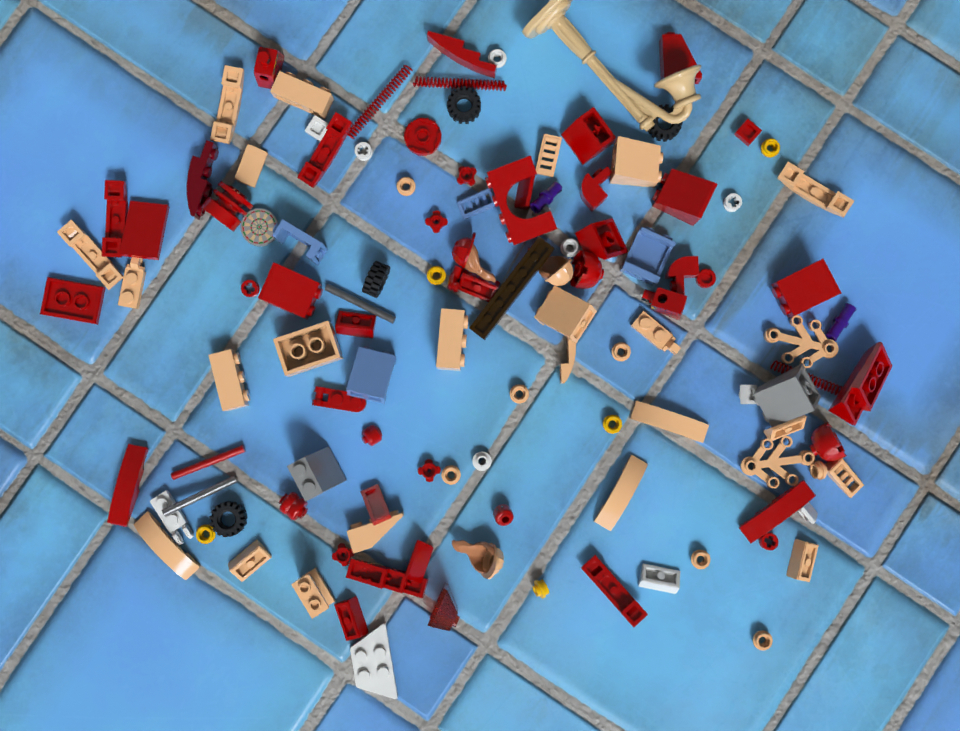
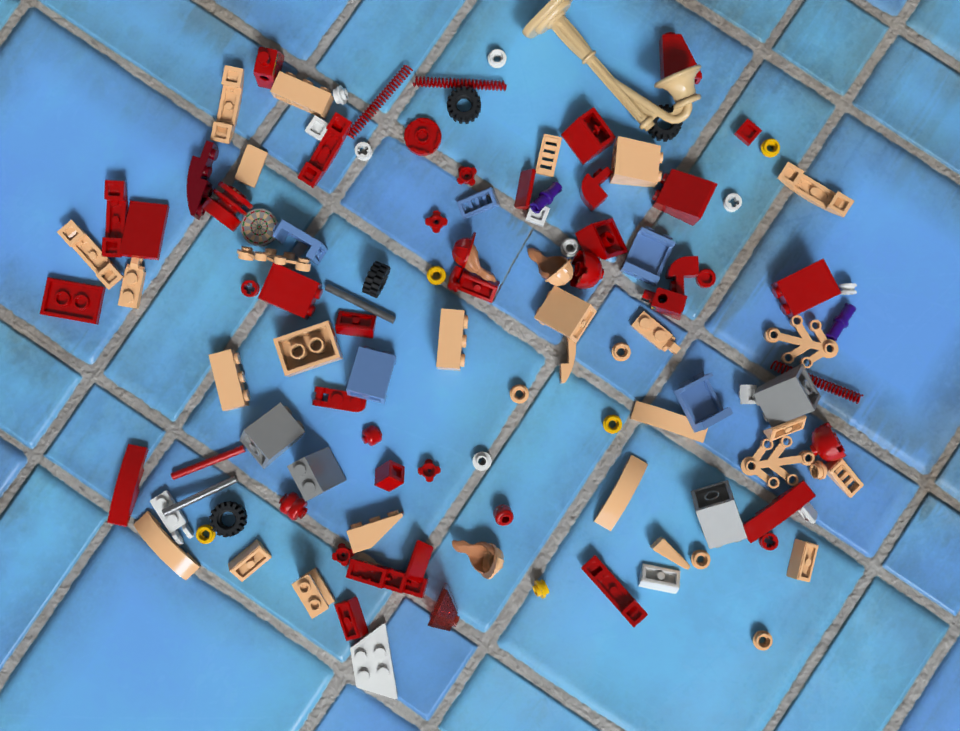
(247, 253): none -> light nougat plant
(272, 435): none -> light grey slope
(340, 95): none -> white plate
(376, 504): red tile -> none
(389, 475): none -> red panel
(406, 180): light nougat plate -> none
(446, 479): light nougat plate -> none
(456, 51): red slope -> none
(501, 181): red arch -> none
(512, 288): dark brown plate -> none
(665, 549): none -> light nougat slope
(701, 402): none -> medium blue panel
(718, 514): none -> slope
(848, 288): none -> white bush
(862, 385): red slope -> none

